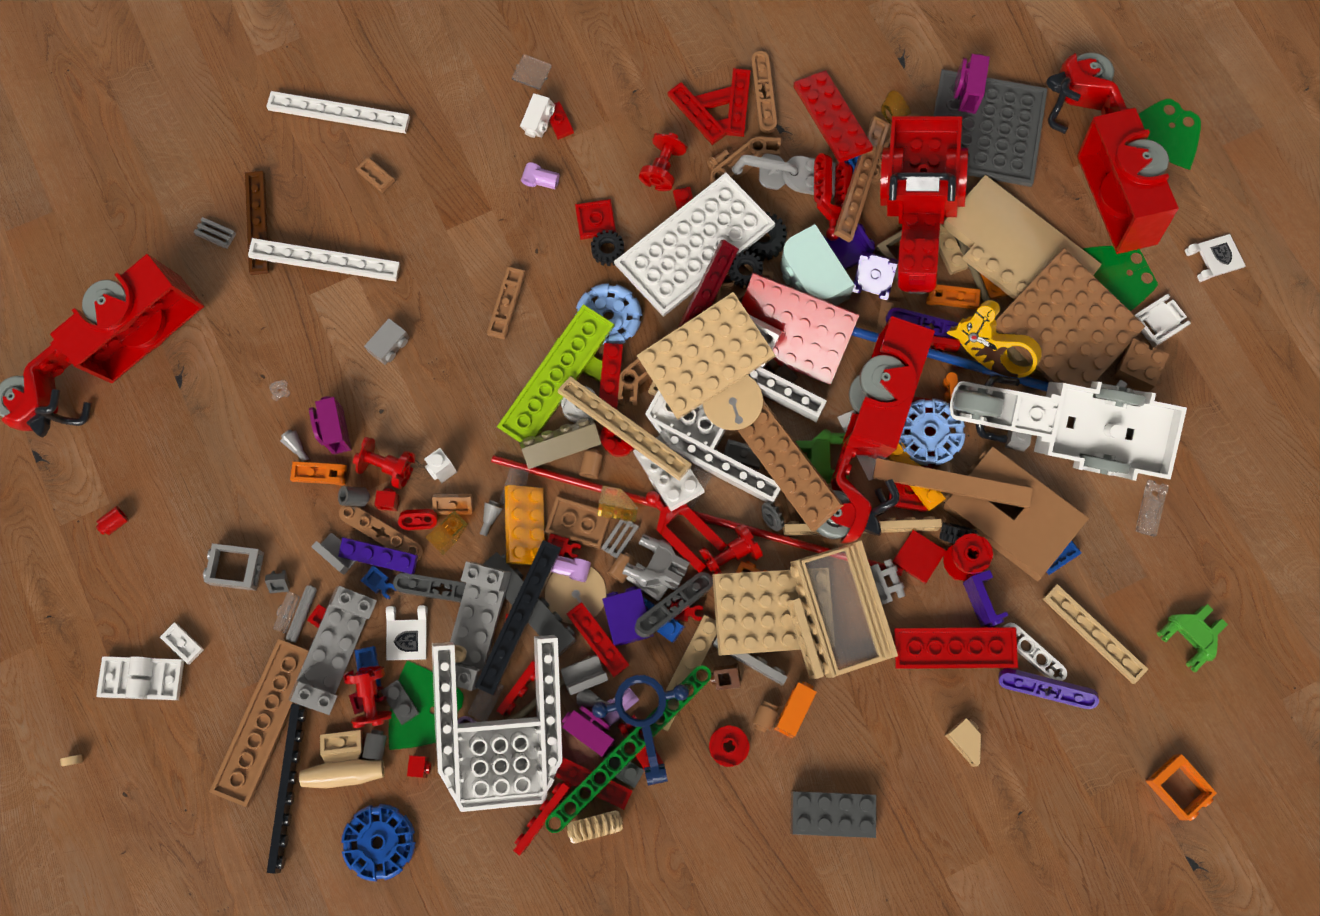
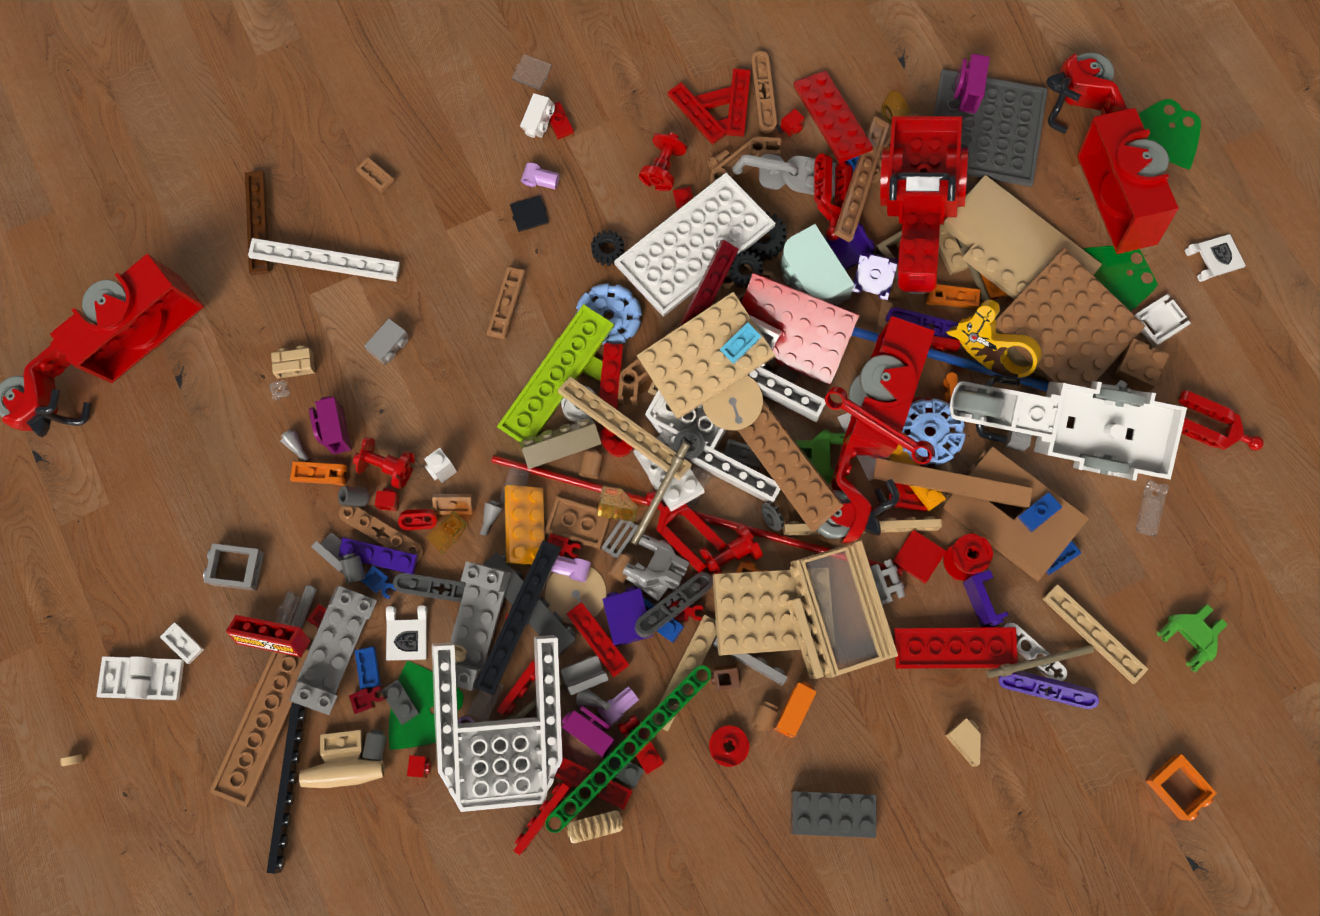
(111, 521): red brick -> none
(202, 226): light grey tile -> none
(268, 635): none -> red brick
(277, 582): dark grey tile -> none
(293, 362): none -> tan brick
(338, 112): white plate -> none
(352, 568): none -> dark grey brick
(366, 688): red piece -> none
(390, 842): blue plate -> none
(529, 213): none -> black piece
(594, 218): red tile -> none
(655, 772): dark blue piece -> none
(677, 462): none -> dark tan bar
(690, 435): none -> dark grey gear
(740, 343): none -> medium azure plate
(792, 123): none -> red plate
(879, 425): none -> red piece
(951, 532): black tyre -> none
(1007, 669): none -> dark tan bar
(1040, 512): none -> blue plate
(1220, 413): none -> red piece

